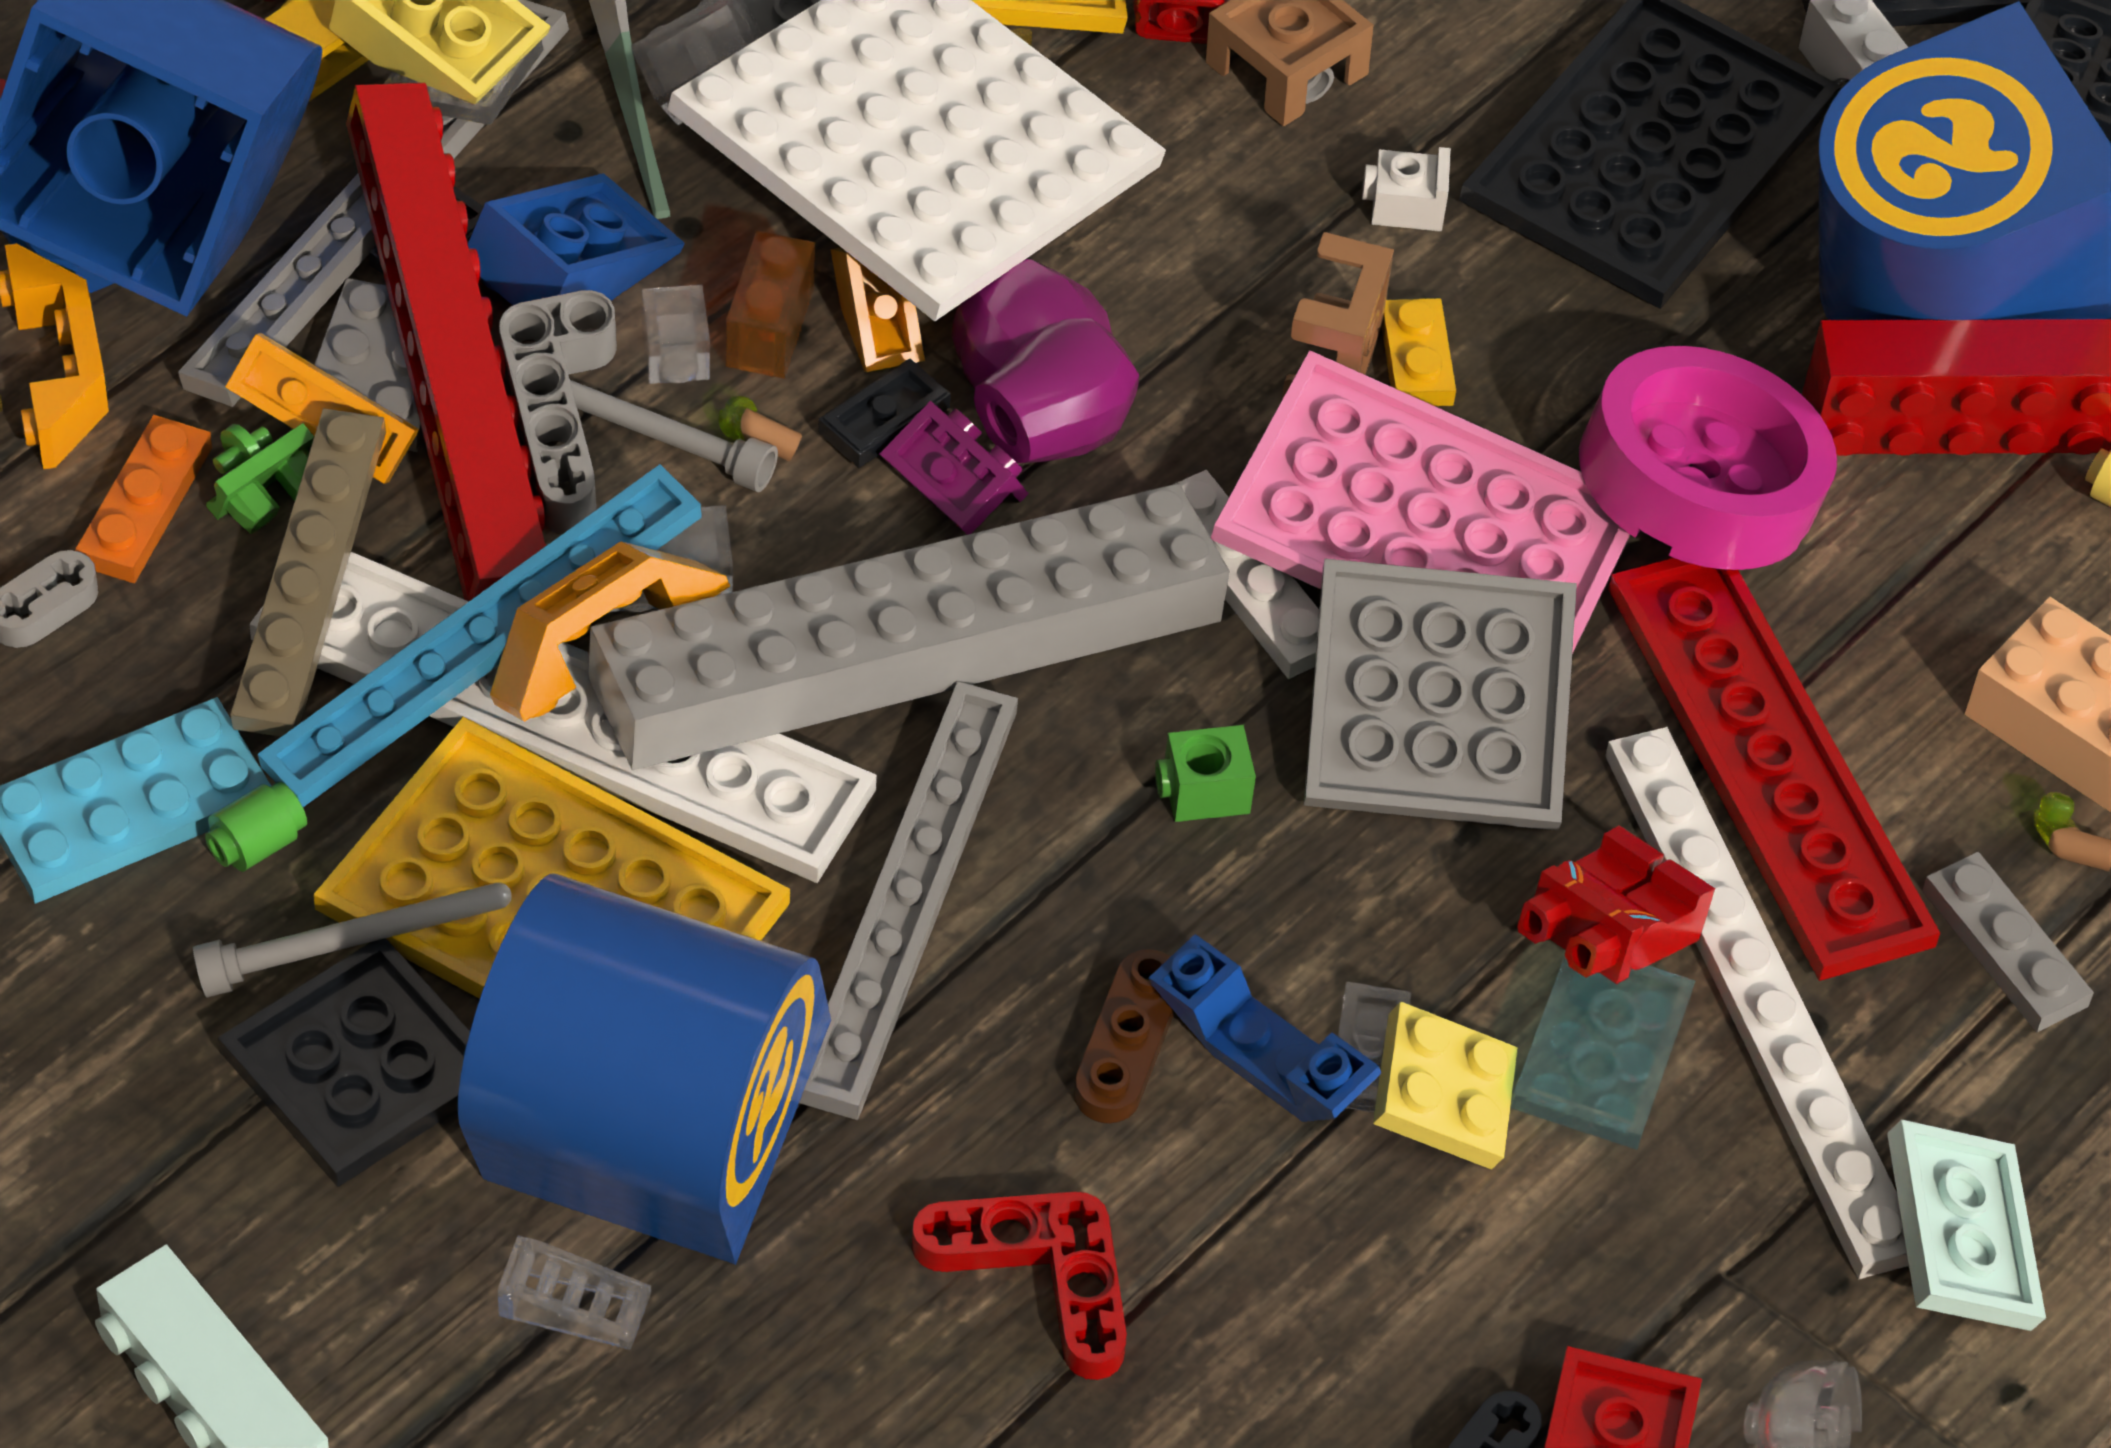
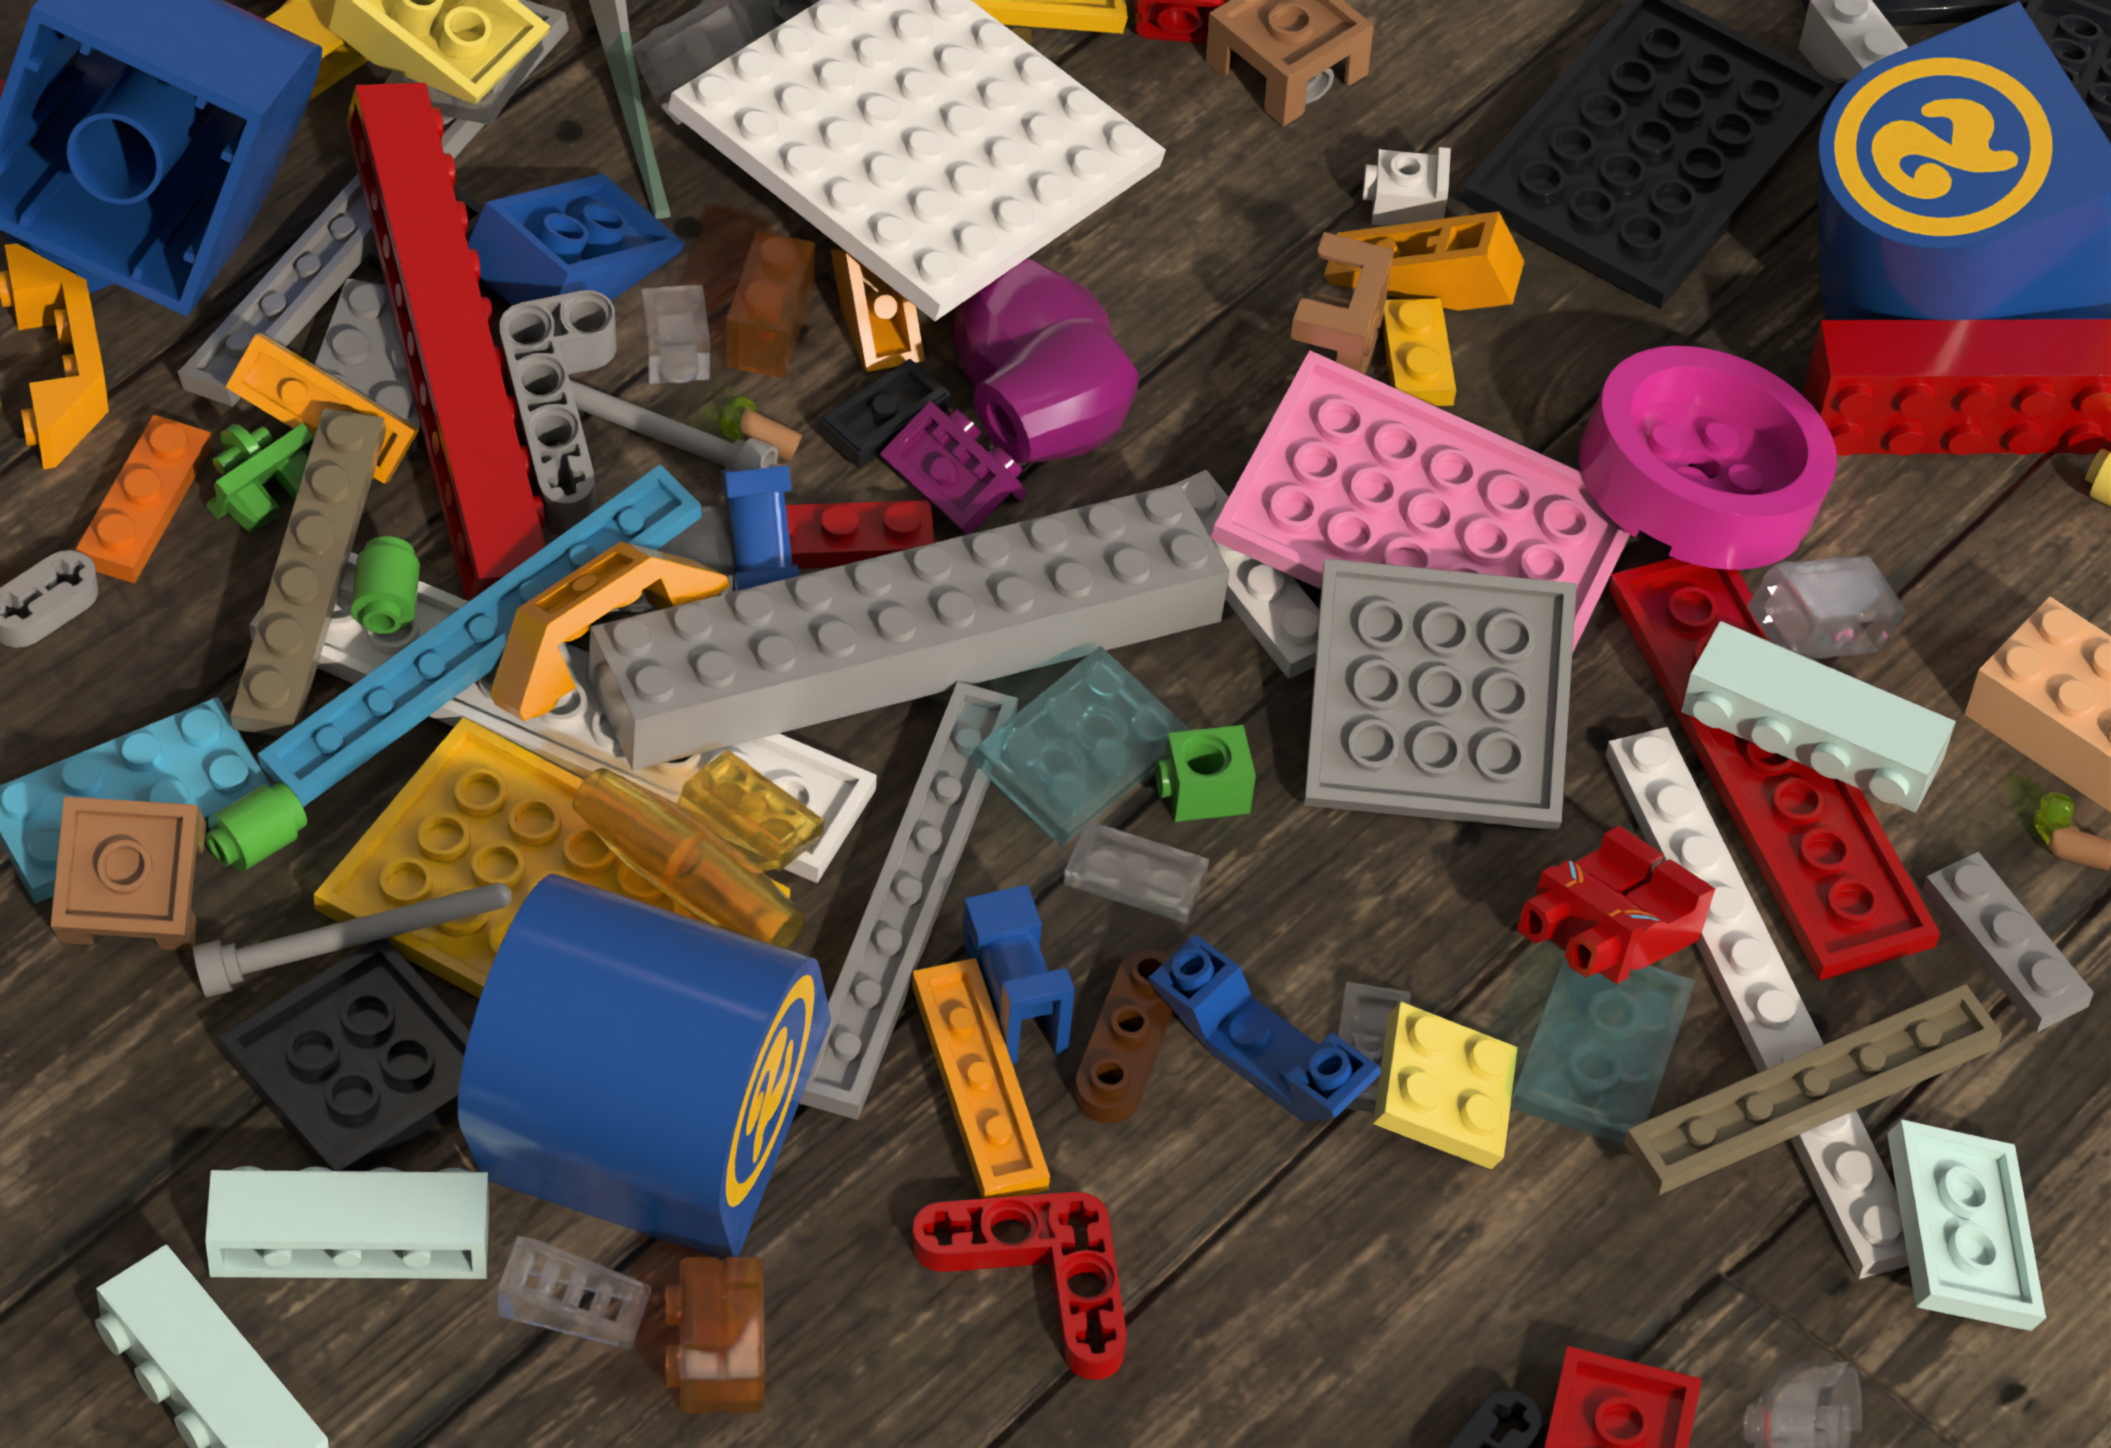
(127, 871): none -> medium nougat panel
(348, 1223): none -> light aqua brick
(385, 585): none -> bright green brick
(710, 844): none -> clear yellow plate
(720, 1335): none -> clear orange brick
(758, 525): none -> blue piece
(858, 531): none -> red plate
(980, 1080): none -> light orange plate
(1005, 939): none -> blue piece
(1078, 745): none -> clear light blue plate
(1136, 871): none -> clear plate
(1457, 259): none -> light orange slope
(1812, 1089): none -> dark tan plate
(1817, 716): none -> light aqua brick
(1826, 607): none -> clear brick

